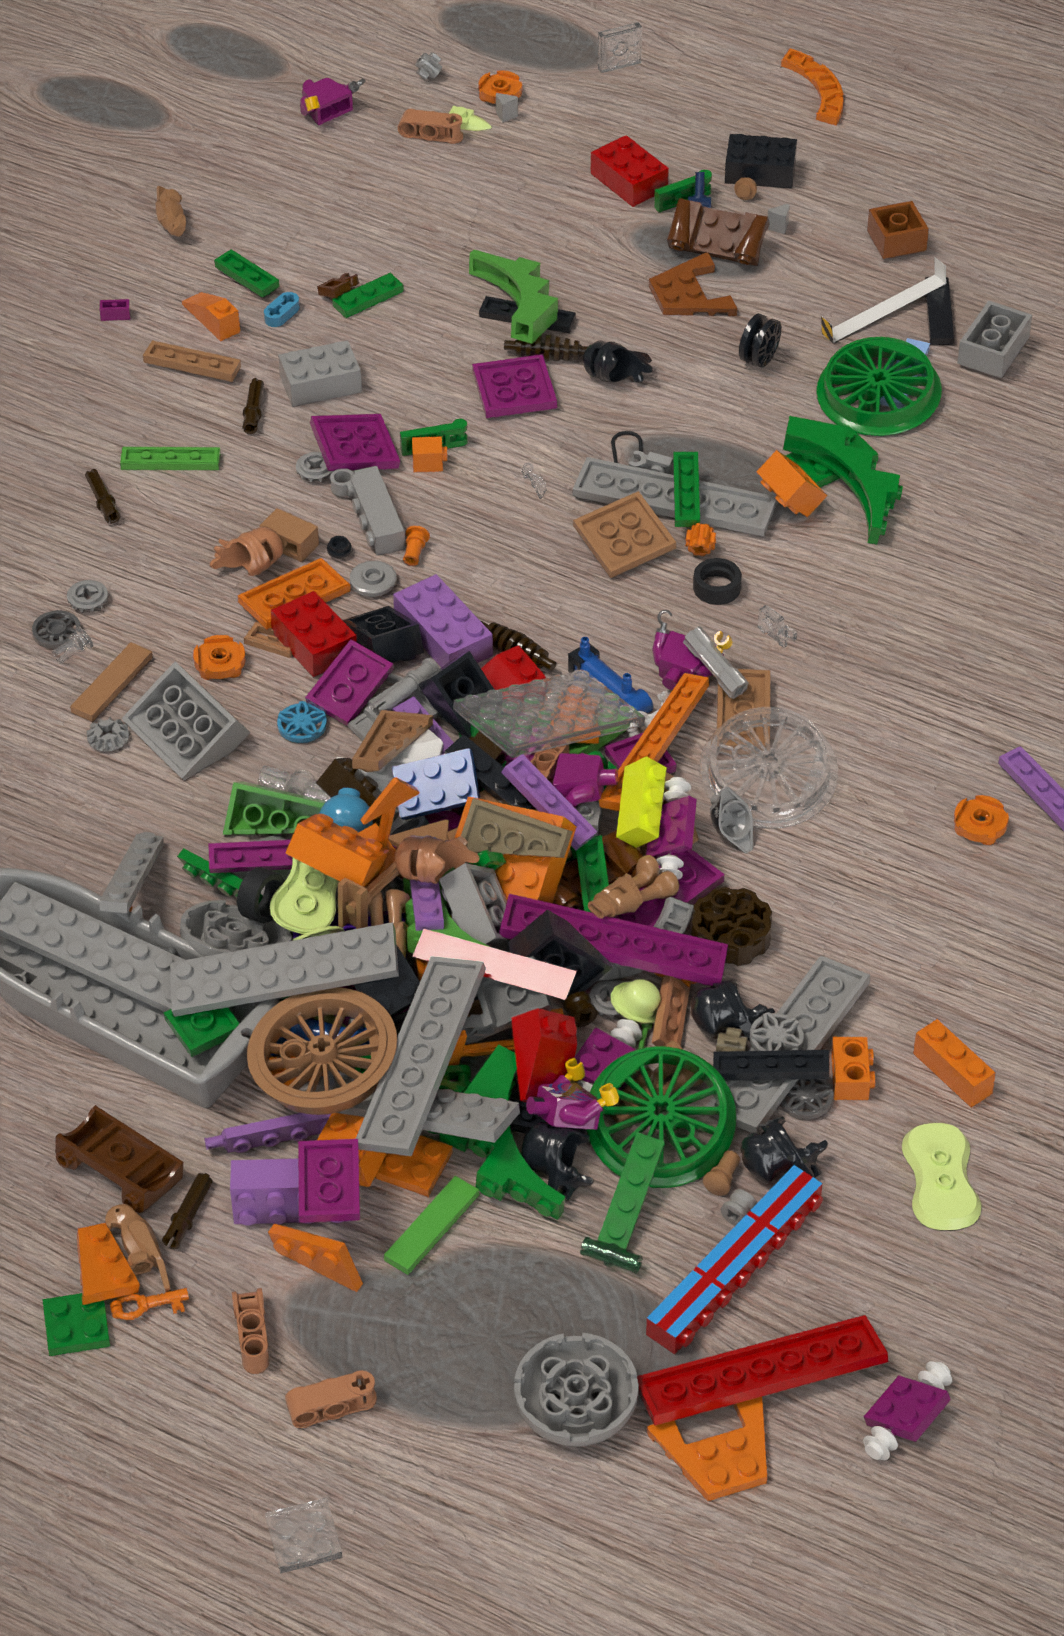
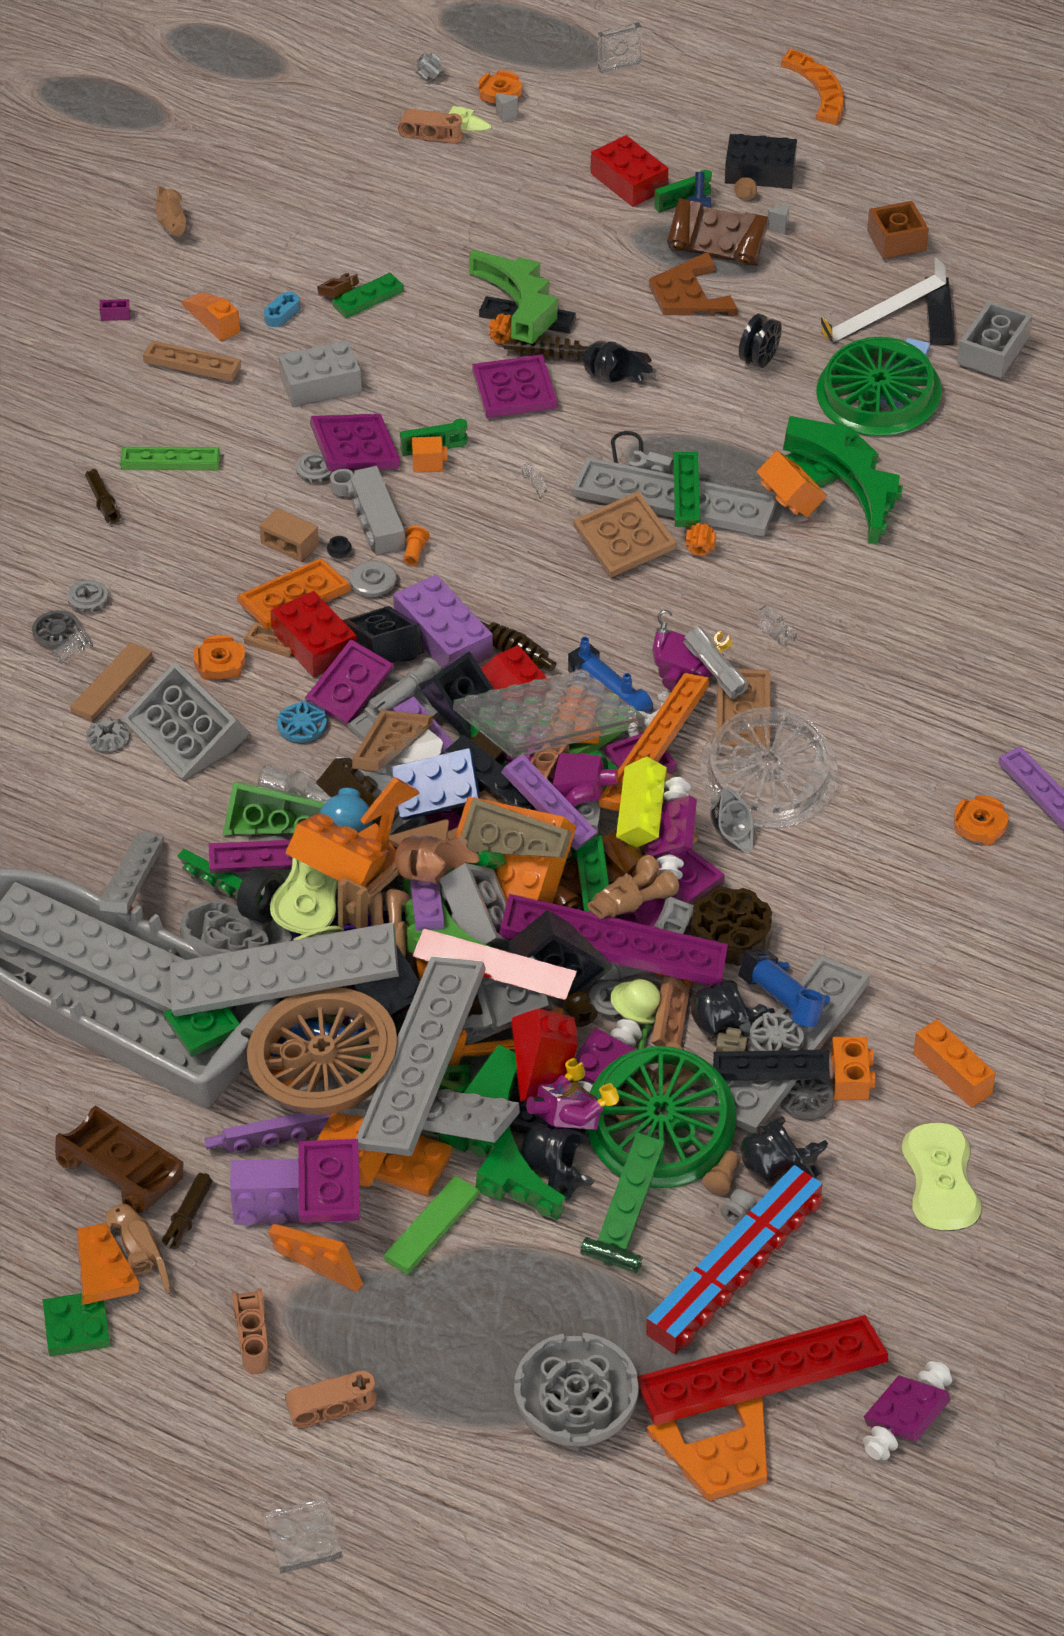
(144, 1303): orange piece -> none
(246, 273): green plate -> none
(252, 411): dark brown axle -> none
(252, 550): nougat piece -> none
(327, 99): magenta torso -> none
(500, 328): none -> orange gear
(714, 594): black tyre -> none
(764, 969): none -> blue piece

